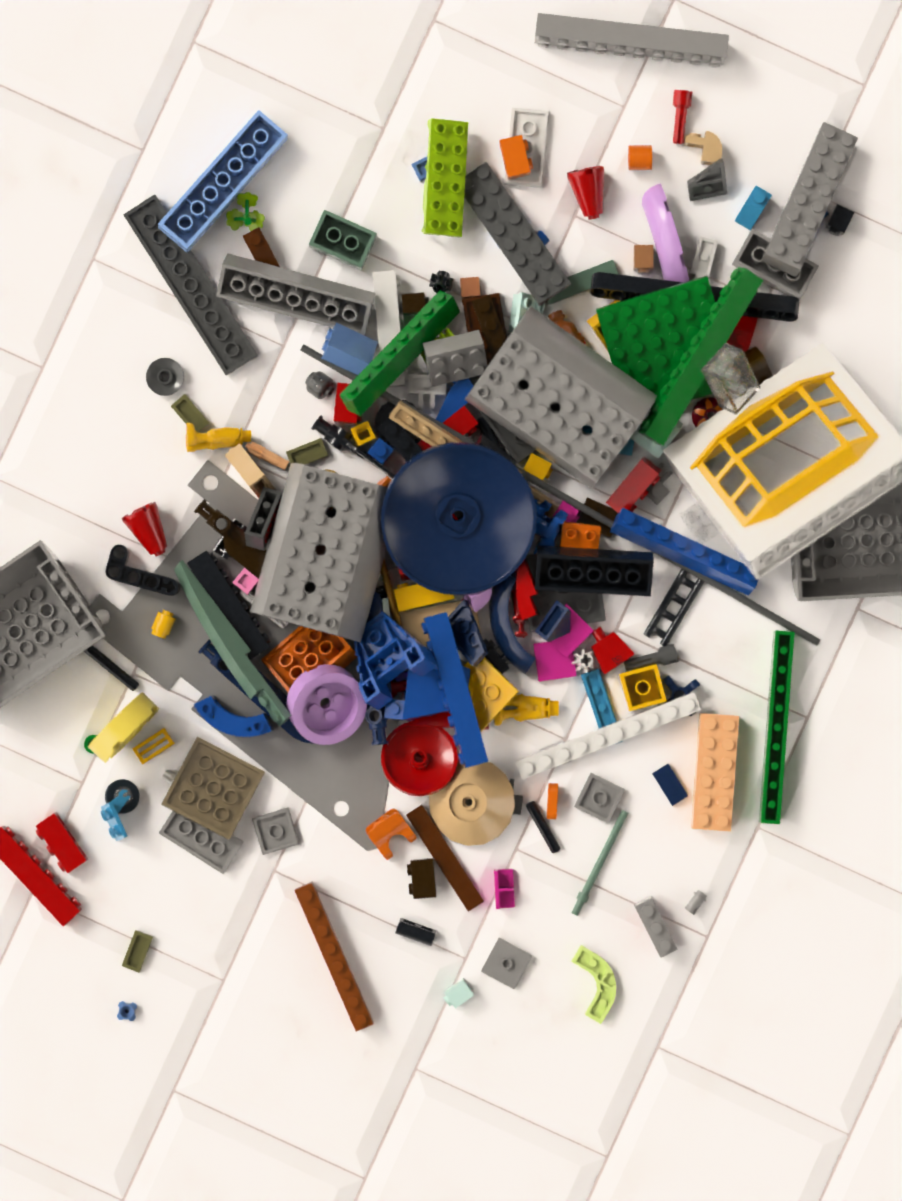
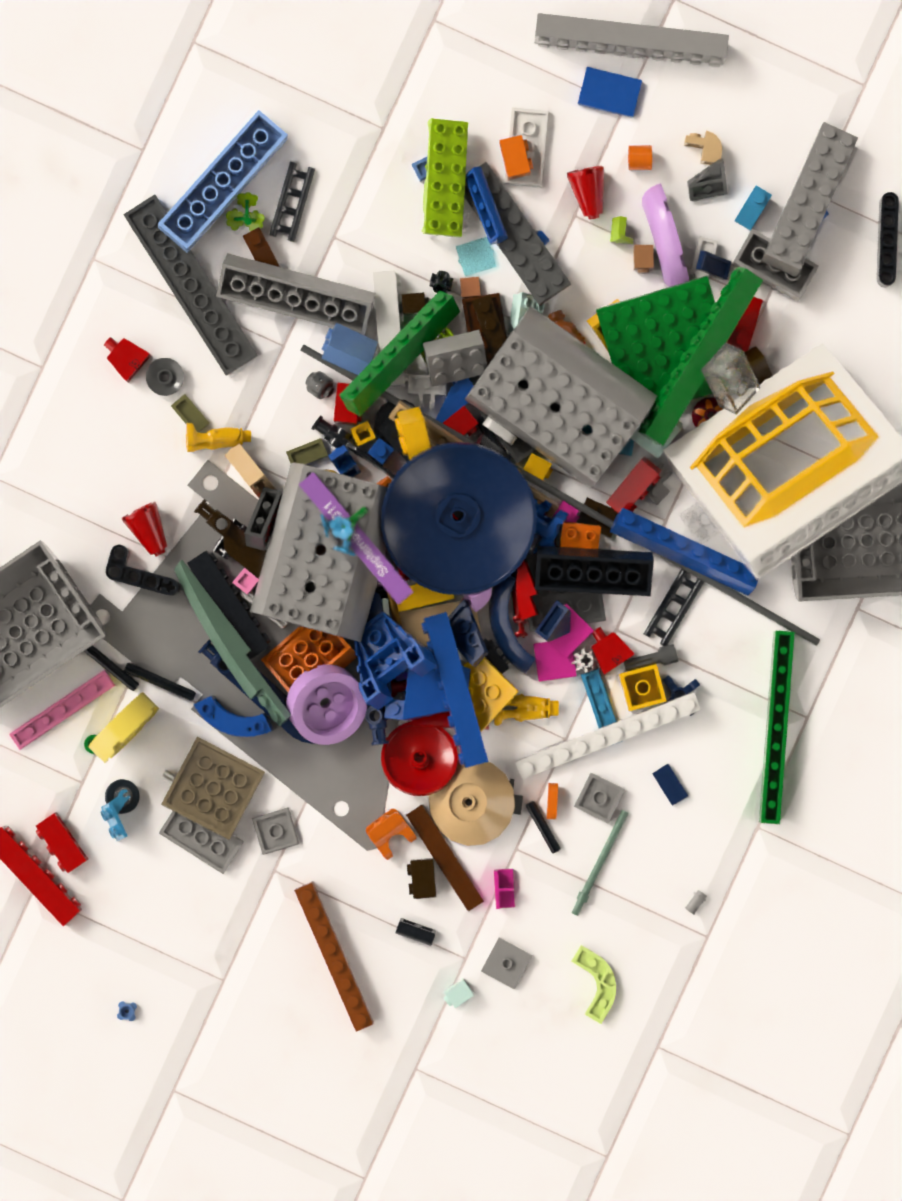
(62, 709): none -> bright pink tile
(126, 357): none -> red torso
(137, 951): olive tile -> none
(160, 681): none -> black axle
(163, 624): yellow brick -> none
(167, 737): yellow tile -> none
(266, 455): light nougat piece -> none
(301, 194): none -> black bar
(342, 240): sand green brick -> none
(342, 529): none -> dark azure plant
(344, 462): none -> blue brick
(360, 542): none -> medium lavender tile
(412, 432): none -> yellow brick
(475, 256): none -> clear light blue piece
(485, 206): none -> blue brick
(499, 431): none -> white beam
(582, 281): sand green tile -> none
(609, 92): none -> blue tile
(618, 231): none -> lime tile
(626, 287): black beam -> none
(655, 926): light grey brick -> none
(681, 101): red piece -> none
(713, 265): none -> dark blue tile
(715, 772): light nougat brick -> none
(839, 220): black brick -> none
(892, 231): none -> black beam

